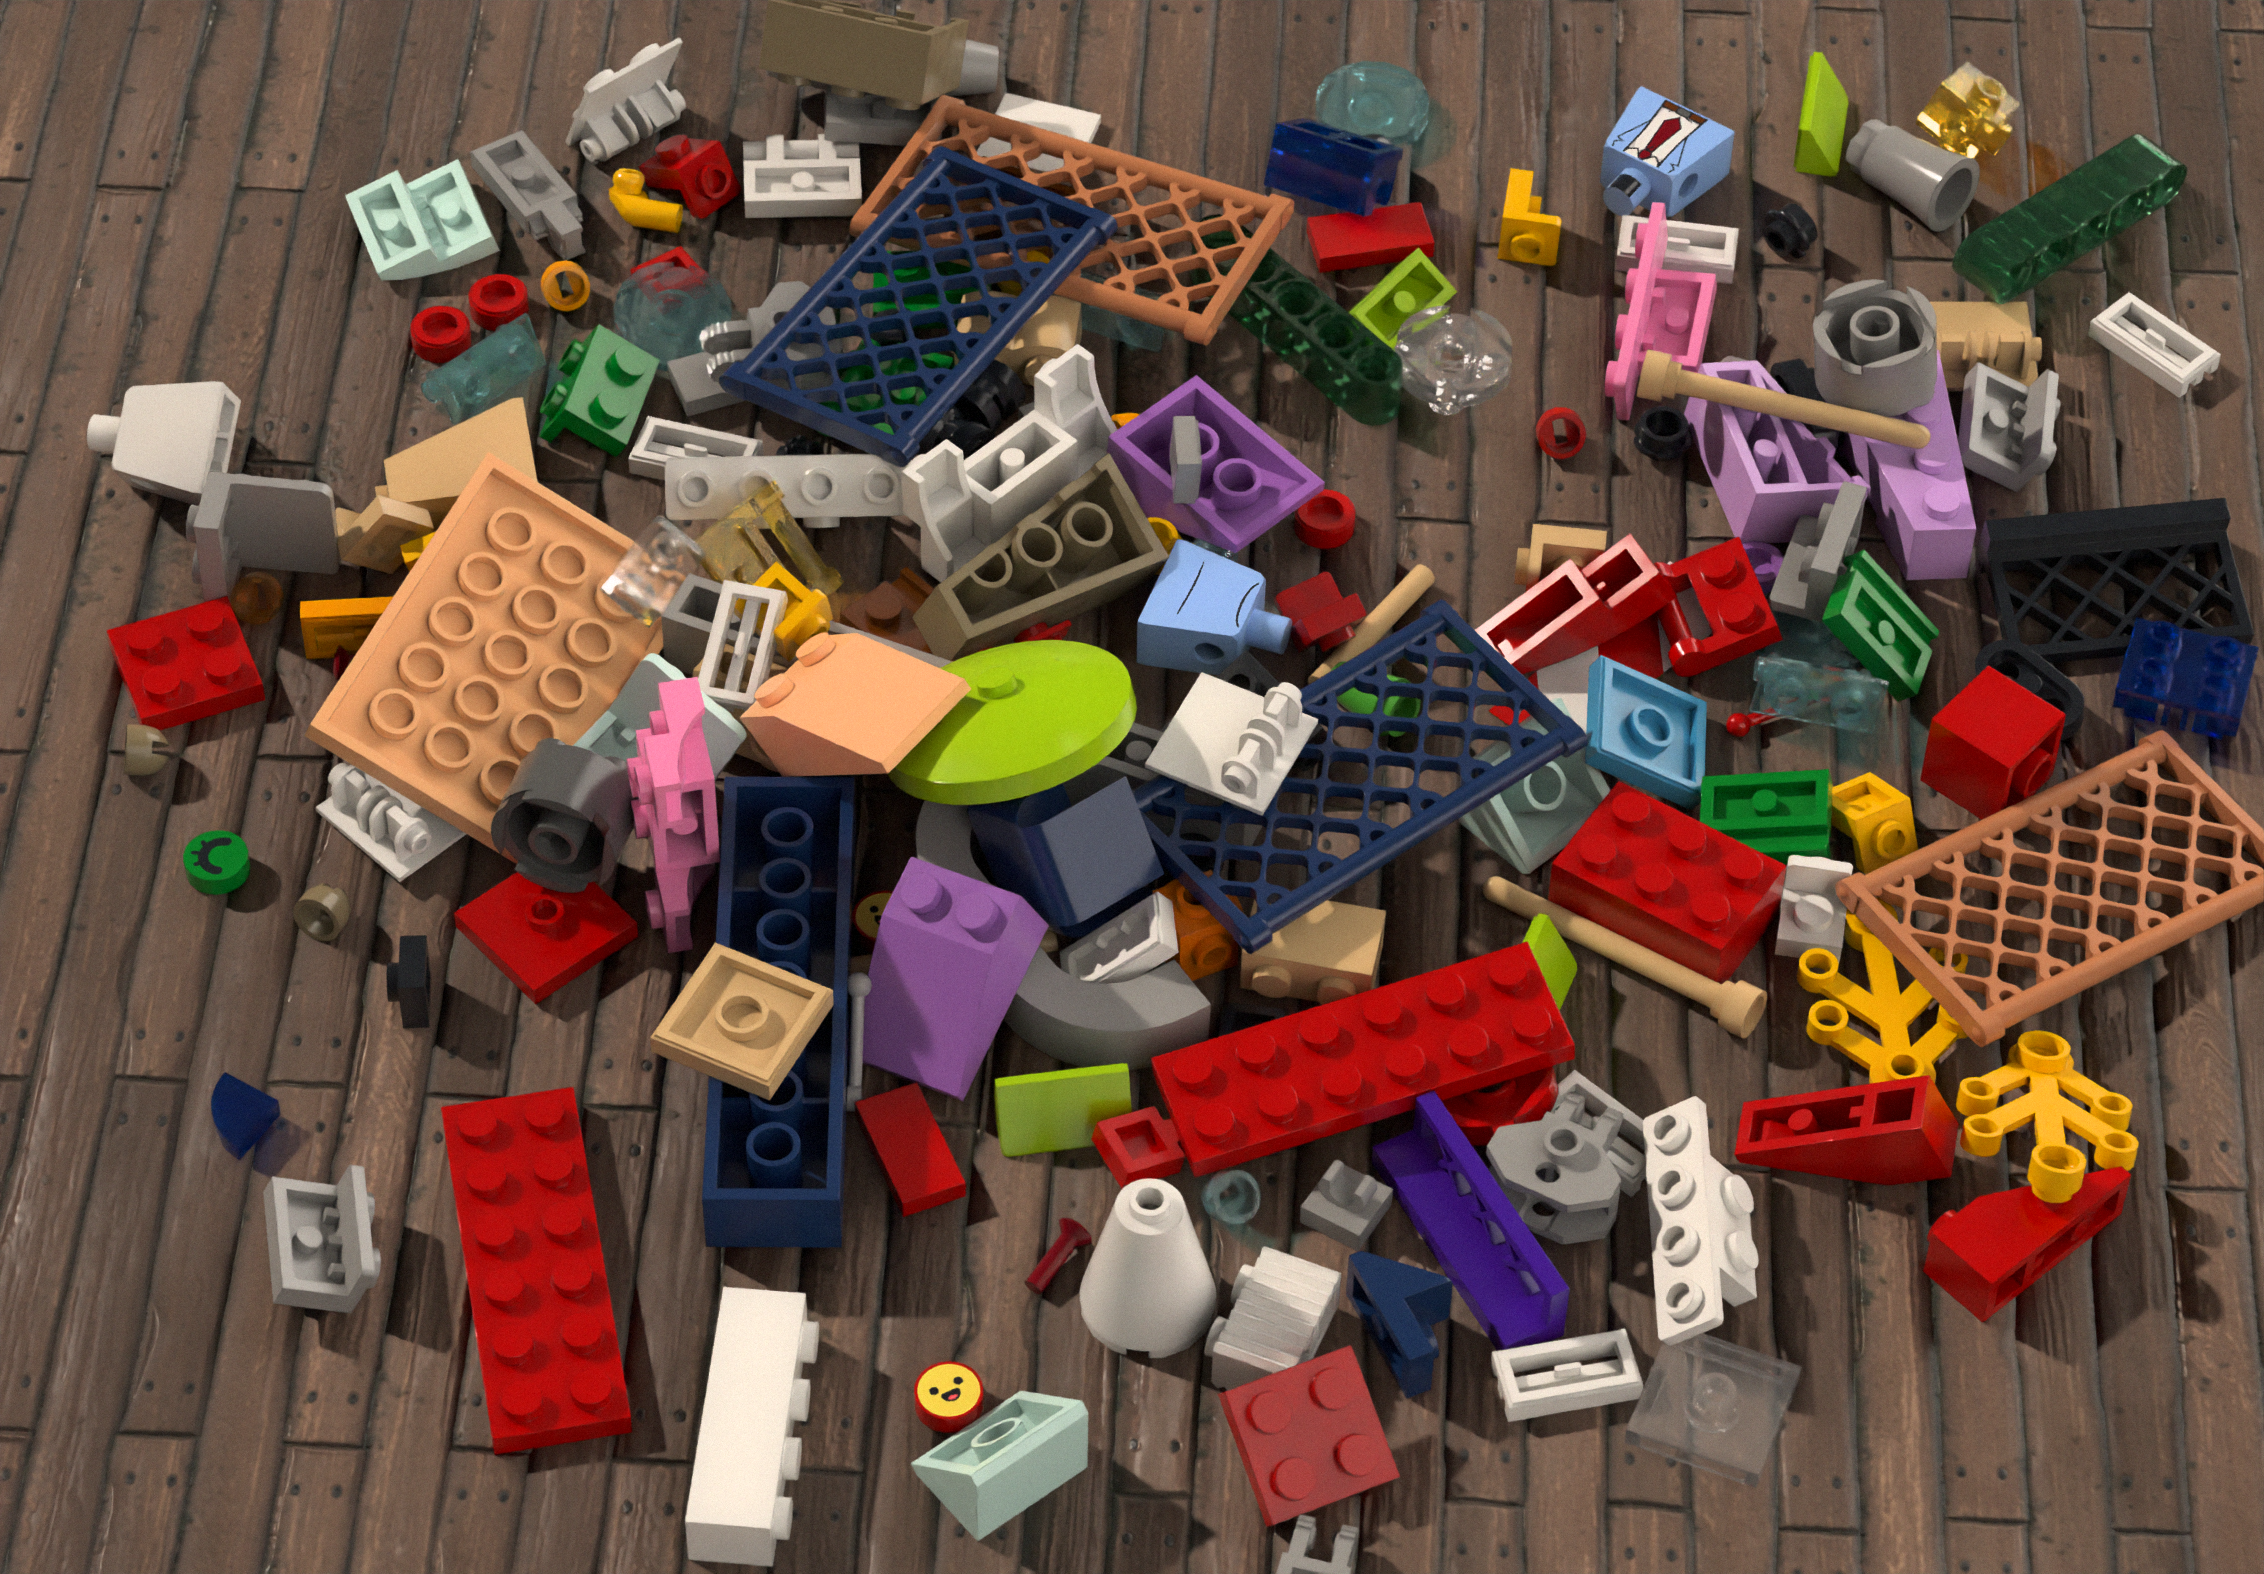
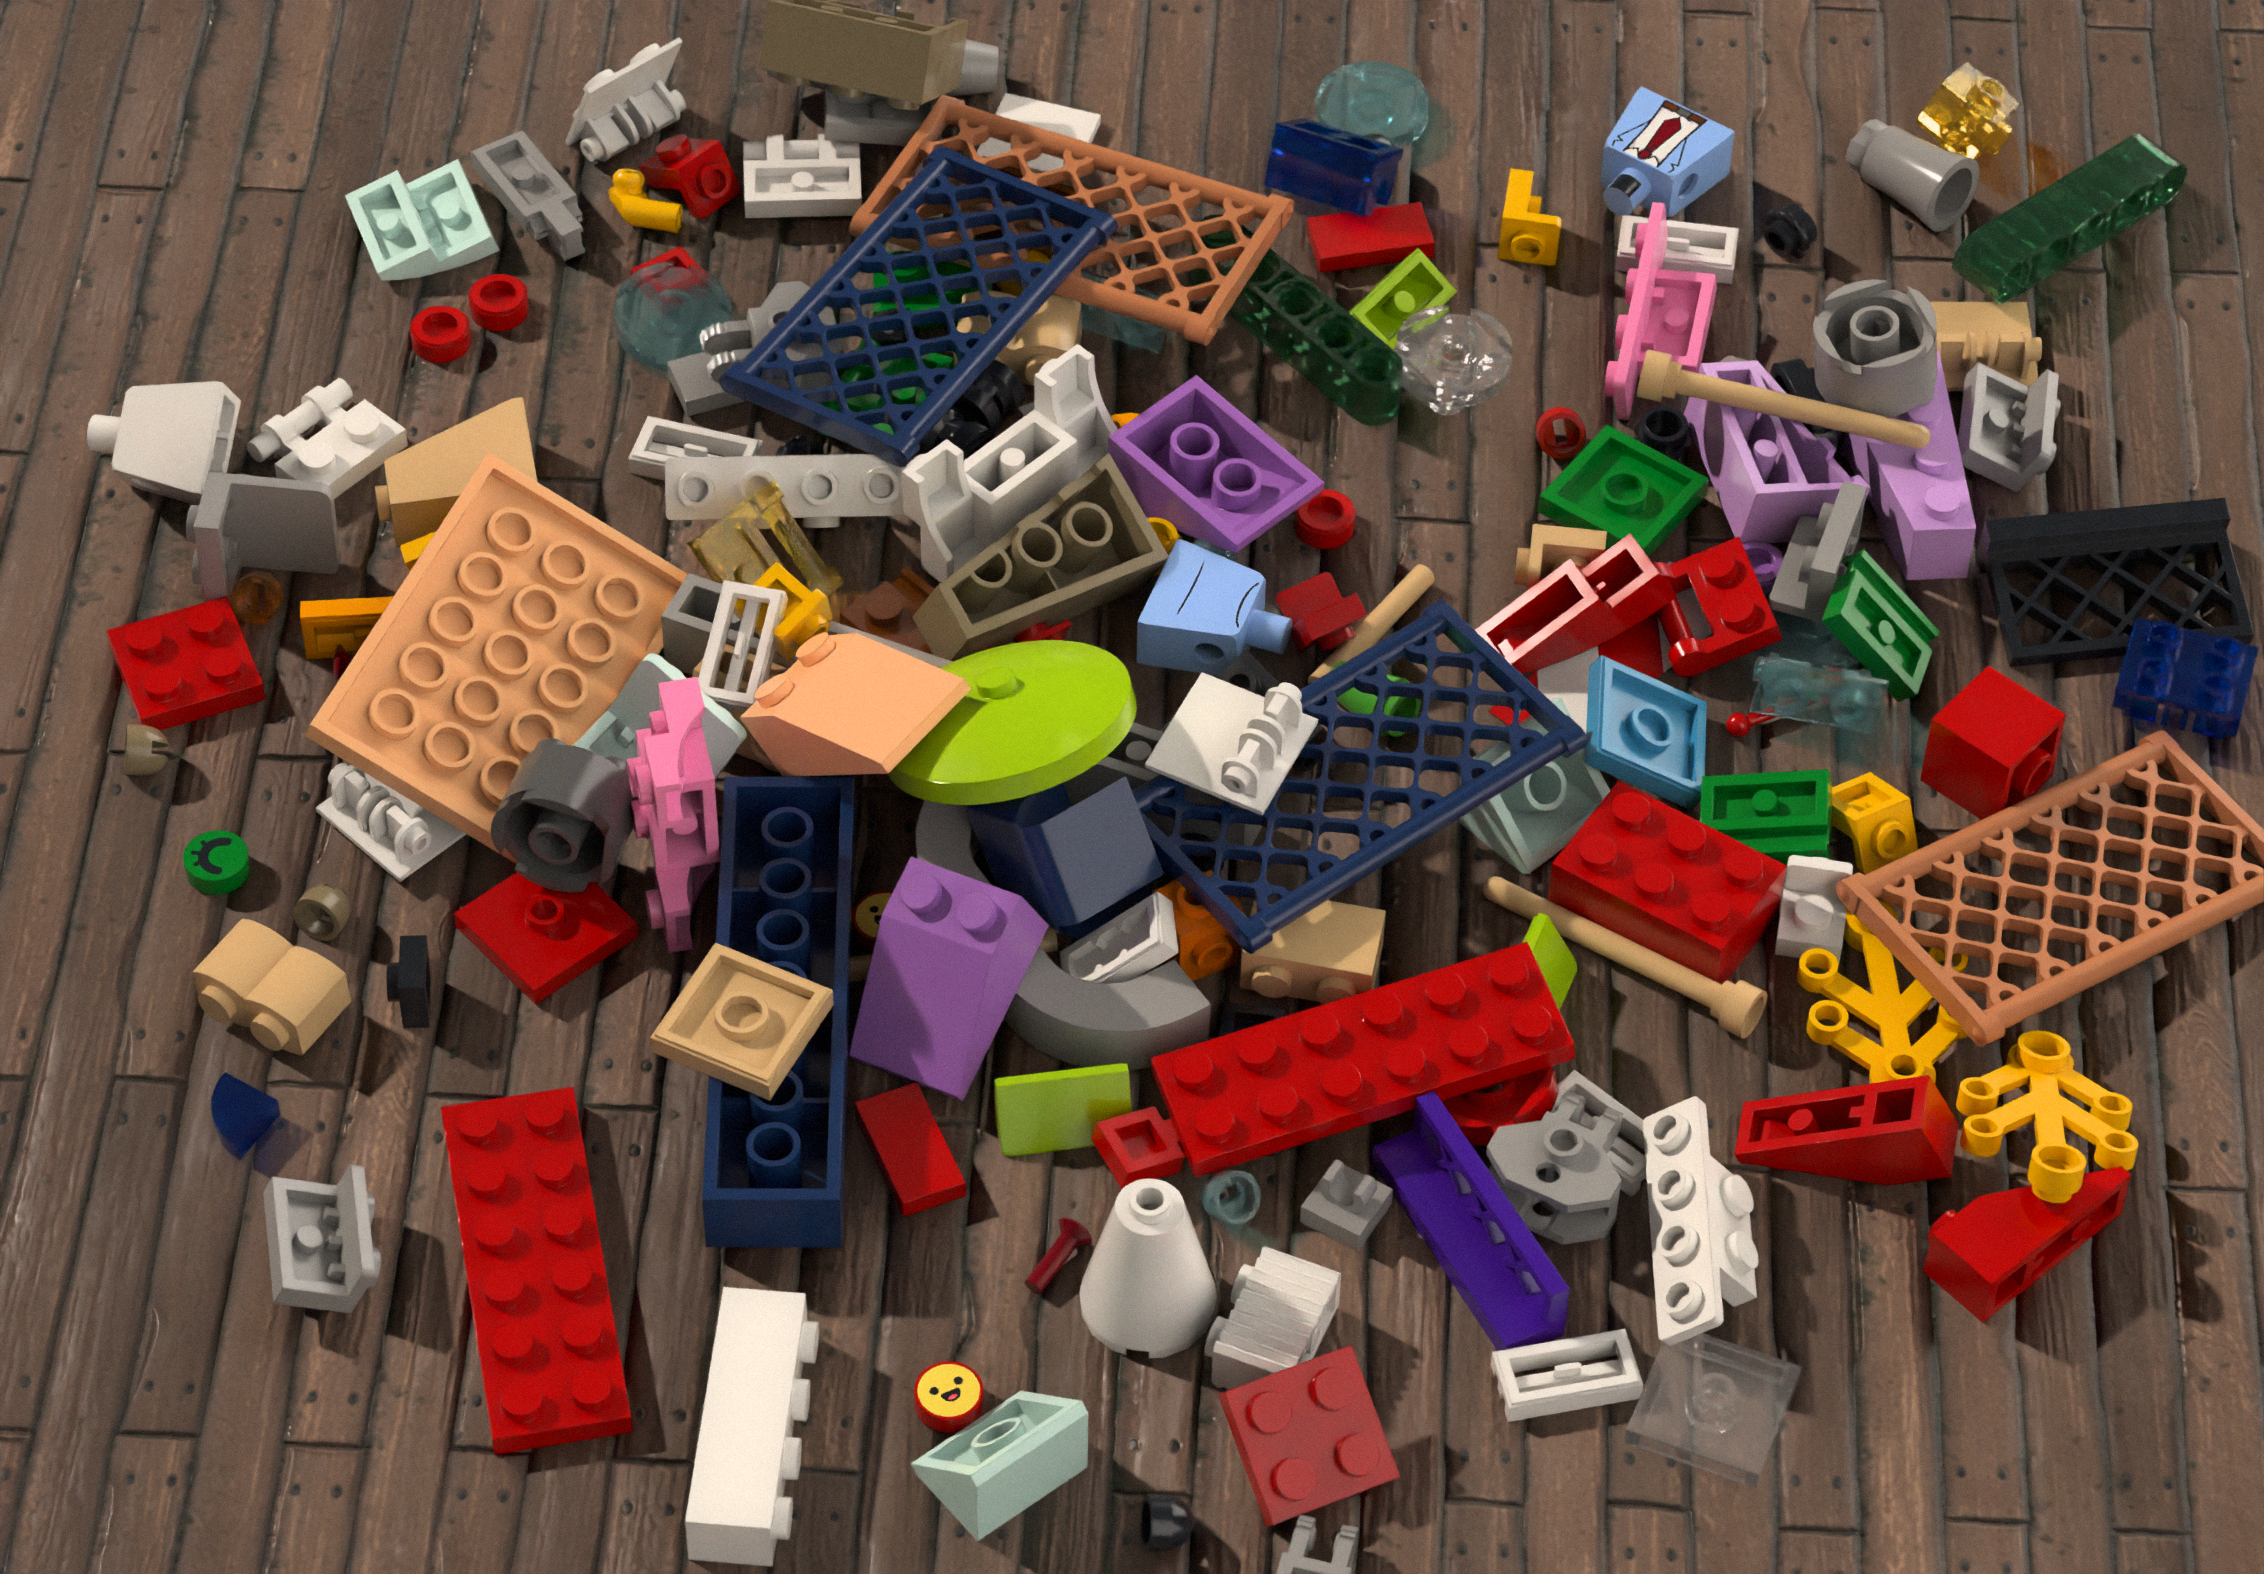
(271, 987): none -> tan brick
(340, 453): none -> white plate
(376, 533): tan bracket -> none
(486, 369): clear light blue hinge -> none
(578, 282): light orange hinge -> none
(599, 390): green bracket -> none
(653, 570): clear bracket -> none
(858, 987): light grey hinge -> none
(1165, 1523): none -> black hinge
(1185, 459): light grey tile -> none
(1397, 1311): dark blue slope -> none
(1623, 490): none -> green plate
(1821, 120): lime slope -> none
(2037, 676): black plate -> none
(2148, 350): white tile -> none

